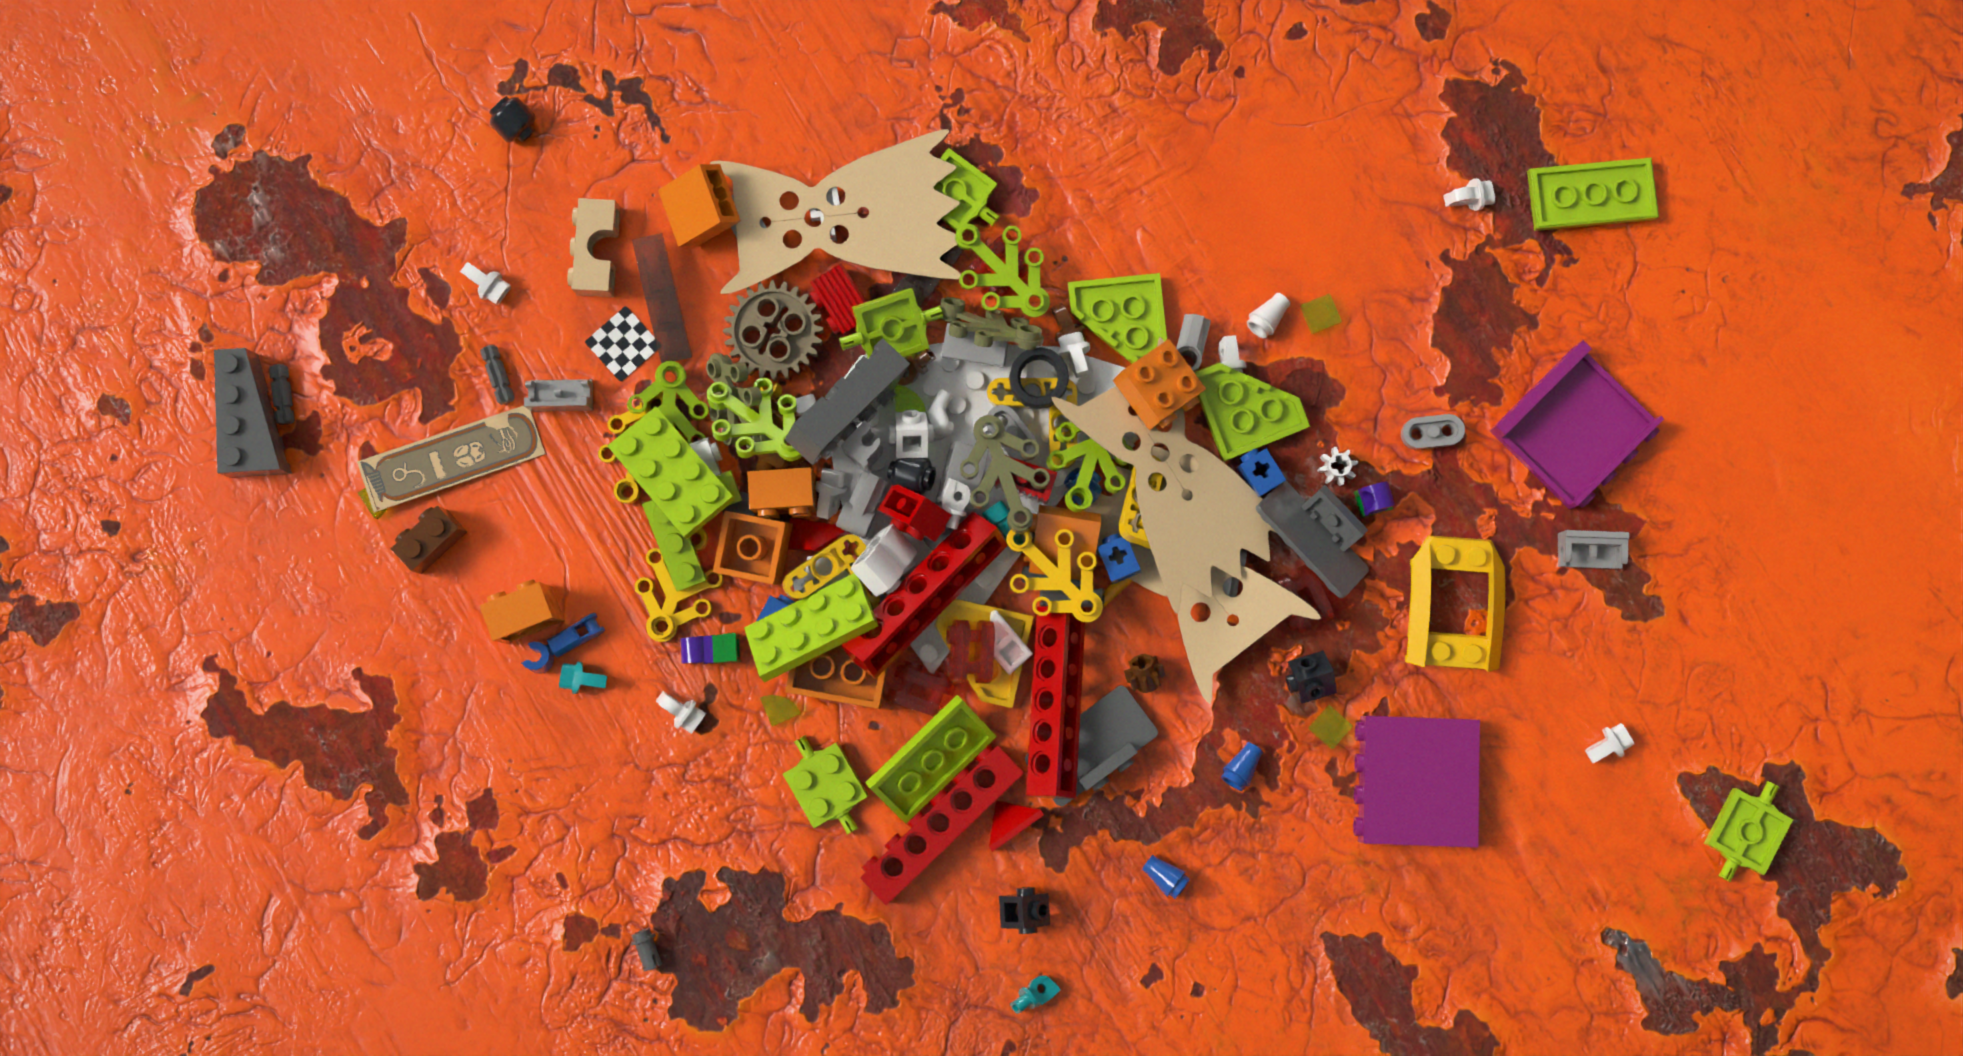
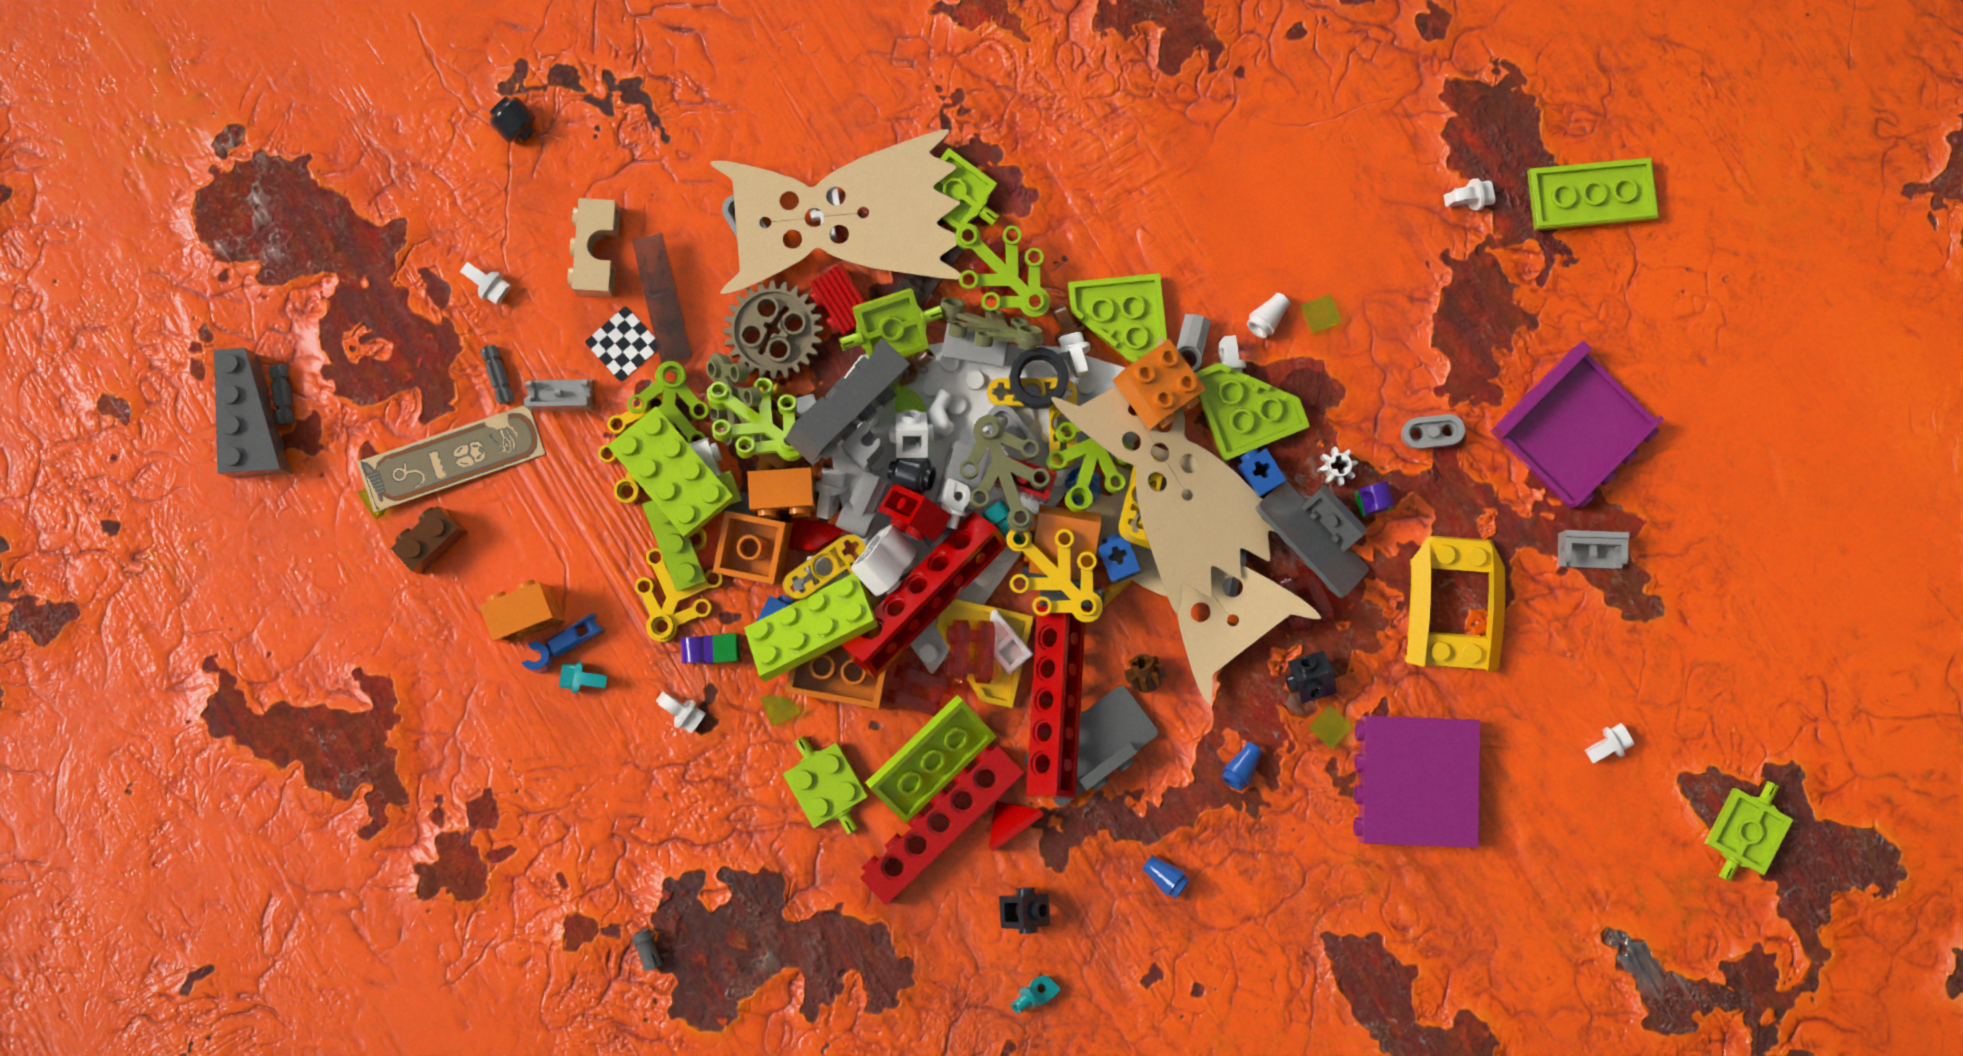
(699, 205): orange brick -> none

